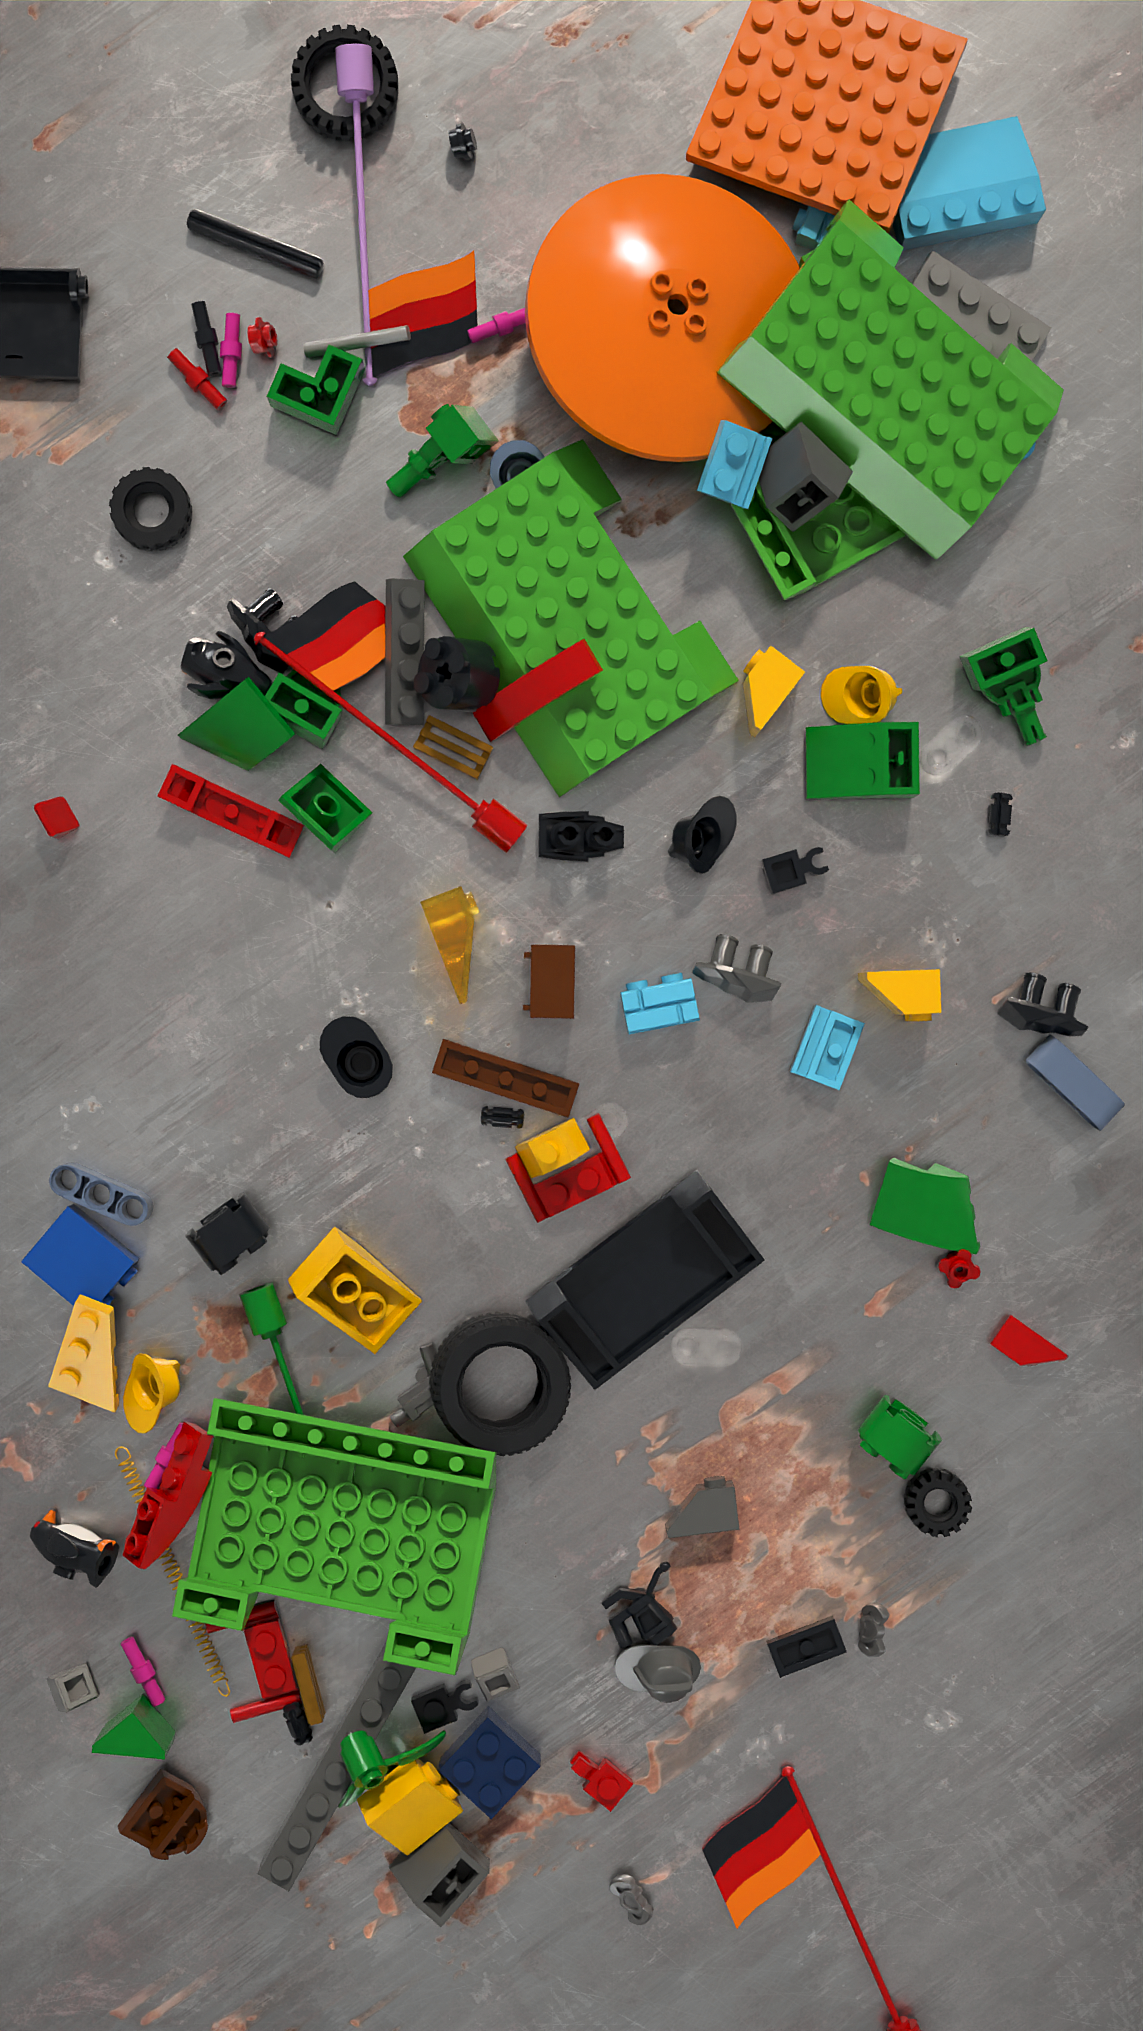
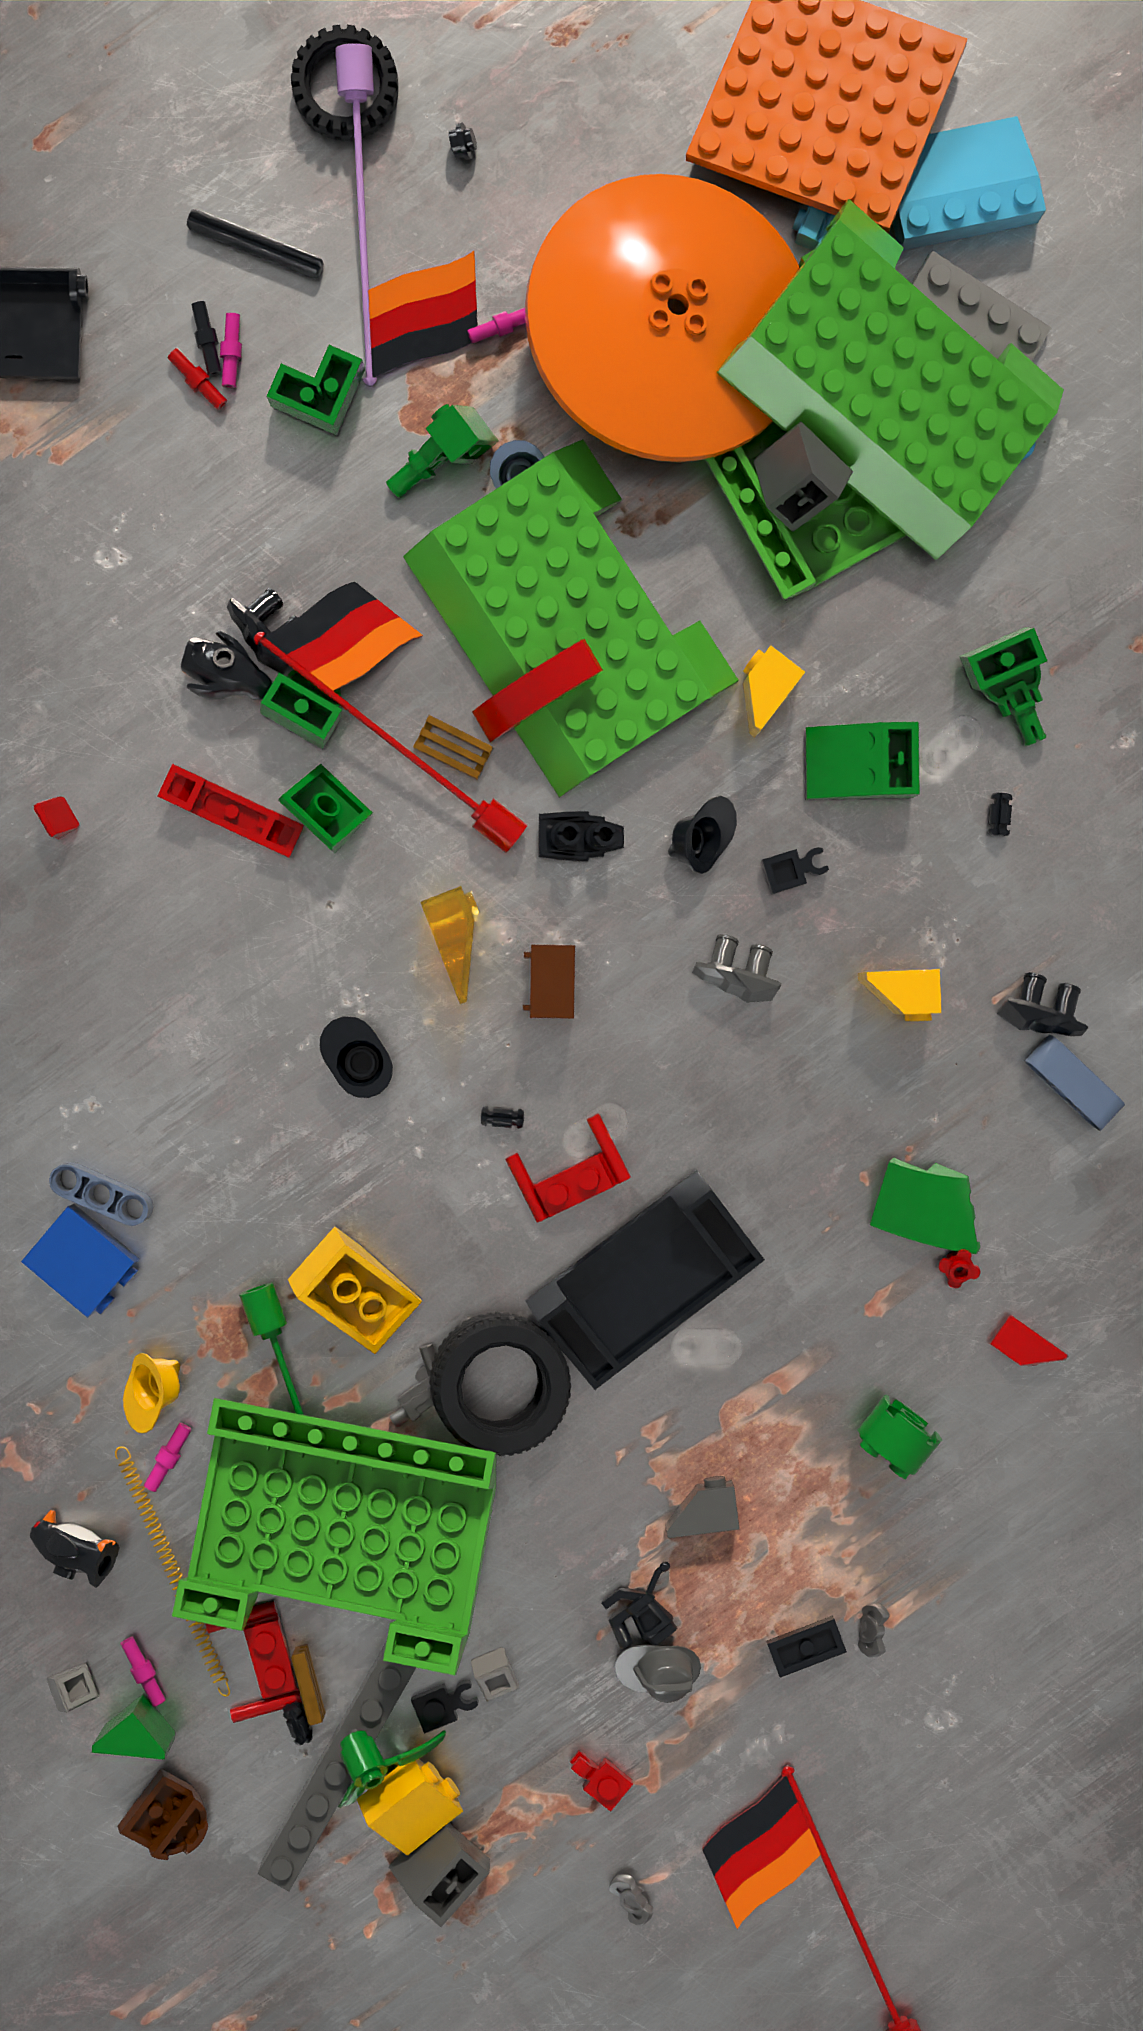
(86, 1355): yellow wing -> none
(150, 481): black tyre -> none
(168, 1509): red slope -> none
(229, 1233): black brick -> none
(240, 727): green slope -> none
(262, 337): red plate -> none
(358, 341): light grey bar -> none
(403, 651): dark grey plate -> none
(457, 674): black brick -> none
(489, 1762): dark blue brick -> none
(505, 1078): reddish brown plate -> none
(552, 1148): yellow slope -> none
(660, 1004): medium azure brick -> none
(734, 464): medium azure plate -> none
(827, 1047): medium azure plate -> none
(859, 694): yellow piece -> none
(953, 1517): black tyre -> none

